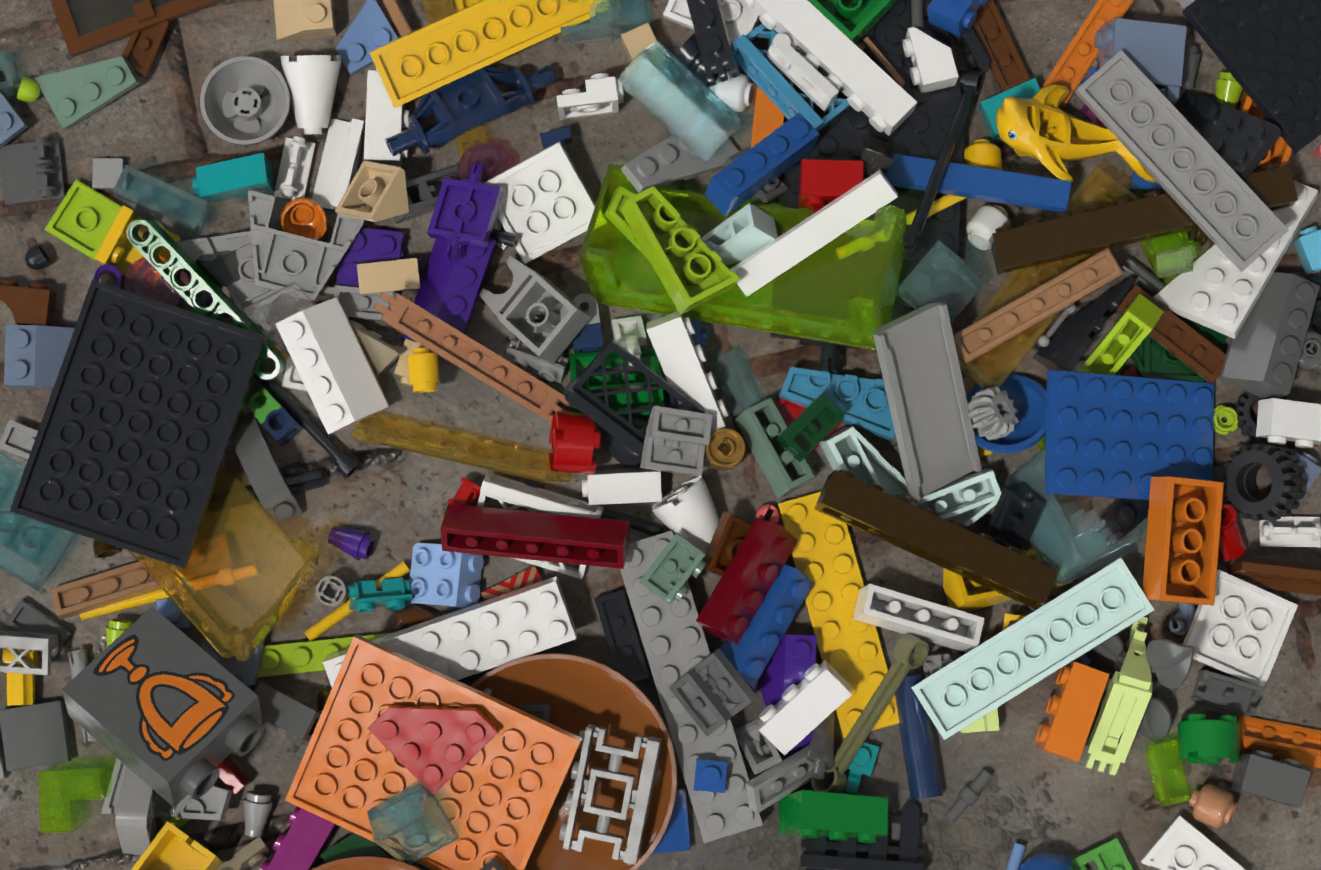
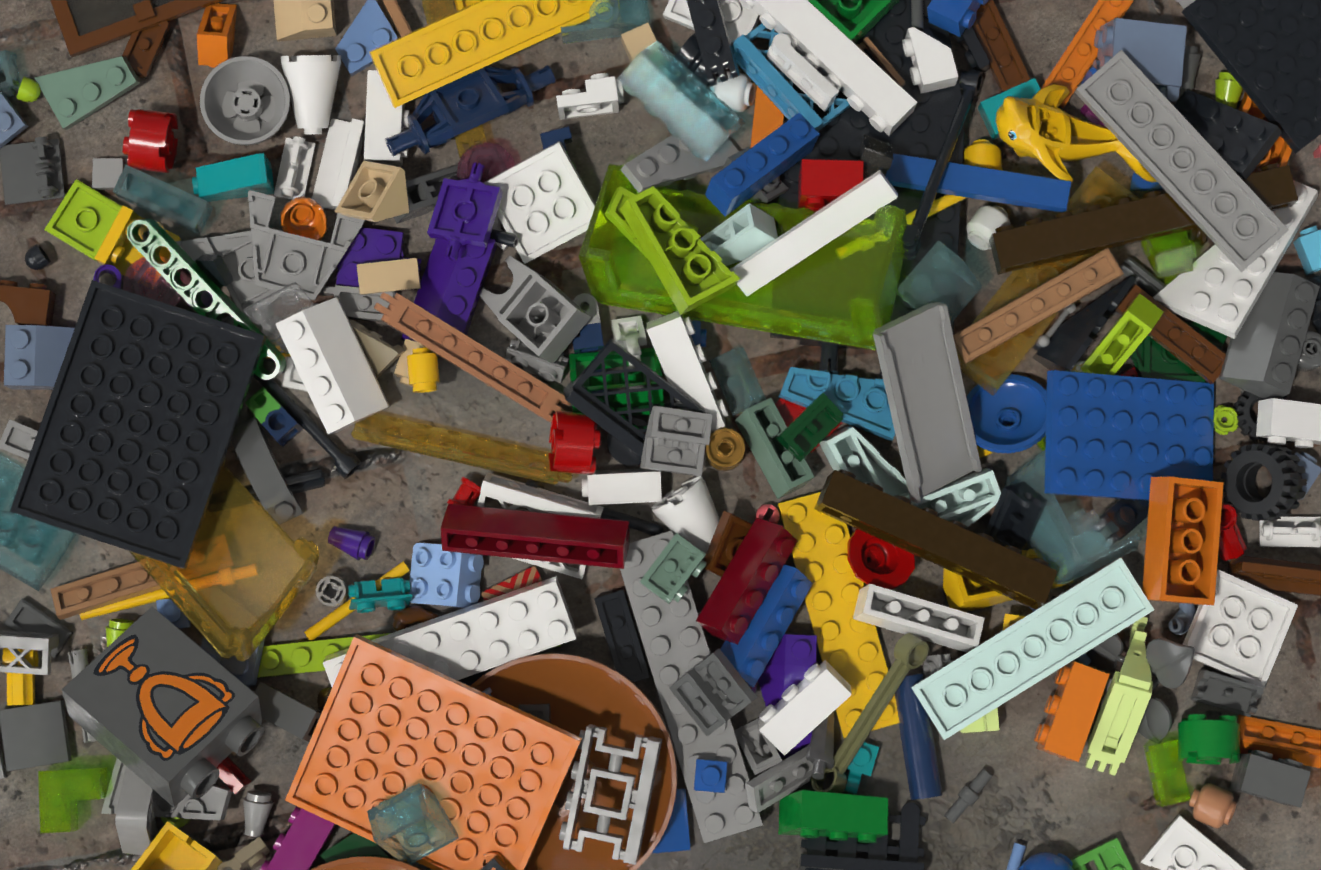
(104, 550): dark brown hinge -> none
(151, 140): none -> red brick
(216, 34): none -> orange slope
(433, 739): plate -> none
(887, 563): none -> red hat
(992, 413): light grey gear -> none

